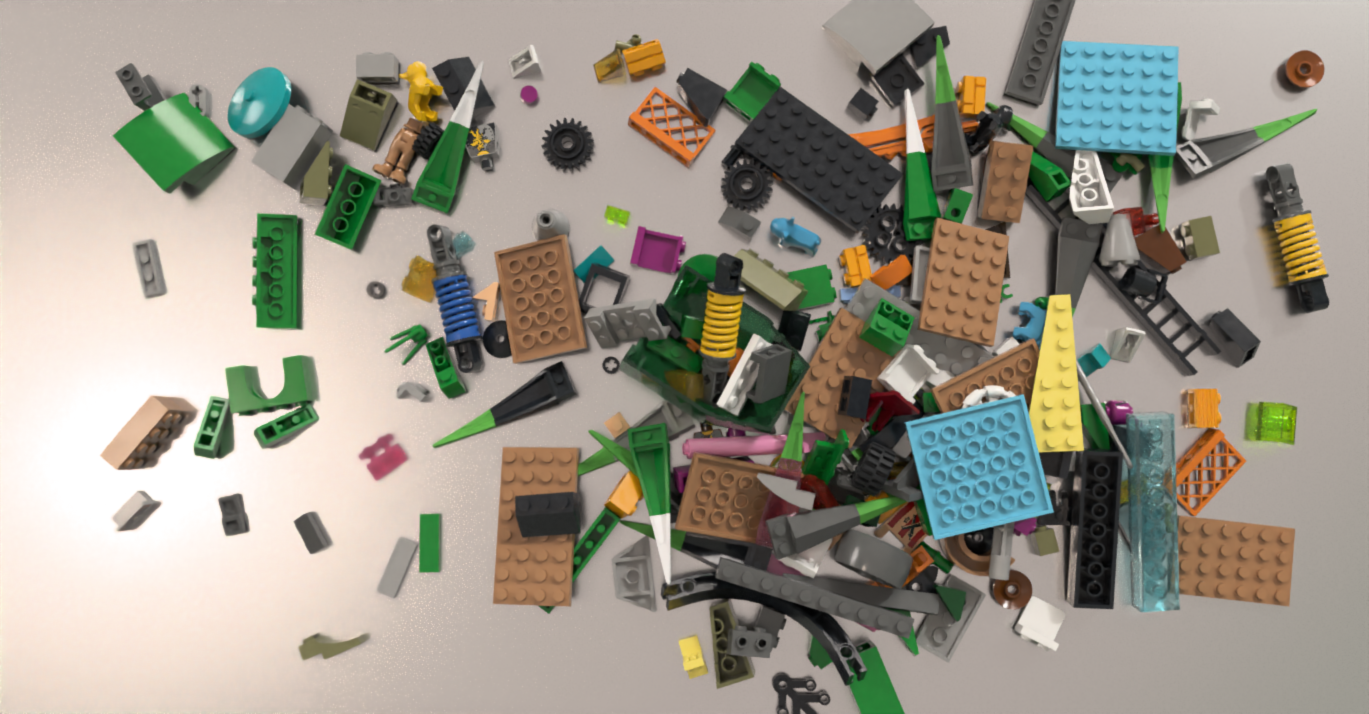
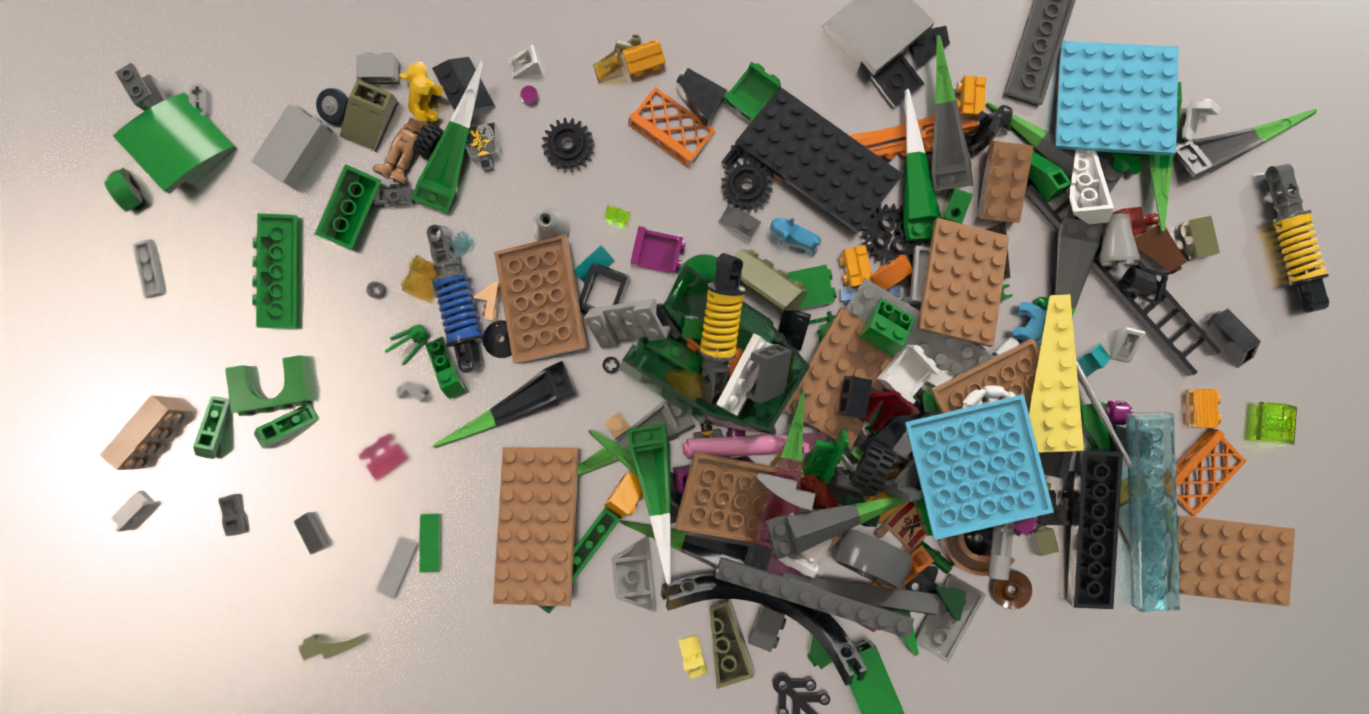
(122, 190): none -> green brick
(259, 102): teal dish -> none
(314, 186): olive slope -> none
(332, 105): none -> black wheel
(548, 514): black slope -> none
(749, 643): dark grey brick -> none
(863, 104): black brick -> none
(1040, 622): white bracket -> none
(1132, 160): olive arm -> none
(1310, 64): dark orange dish -> none

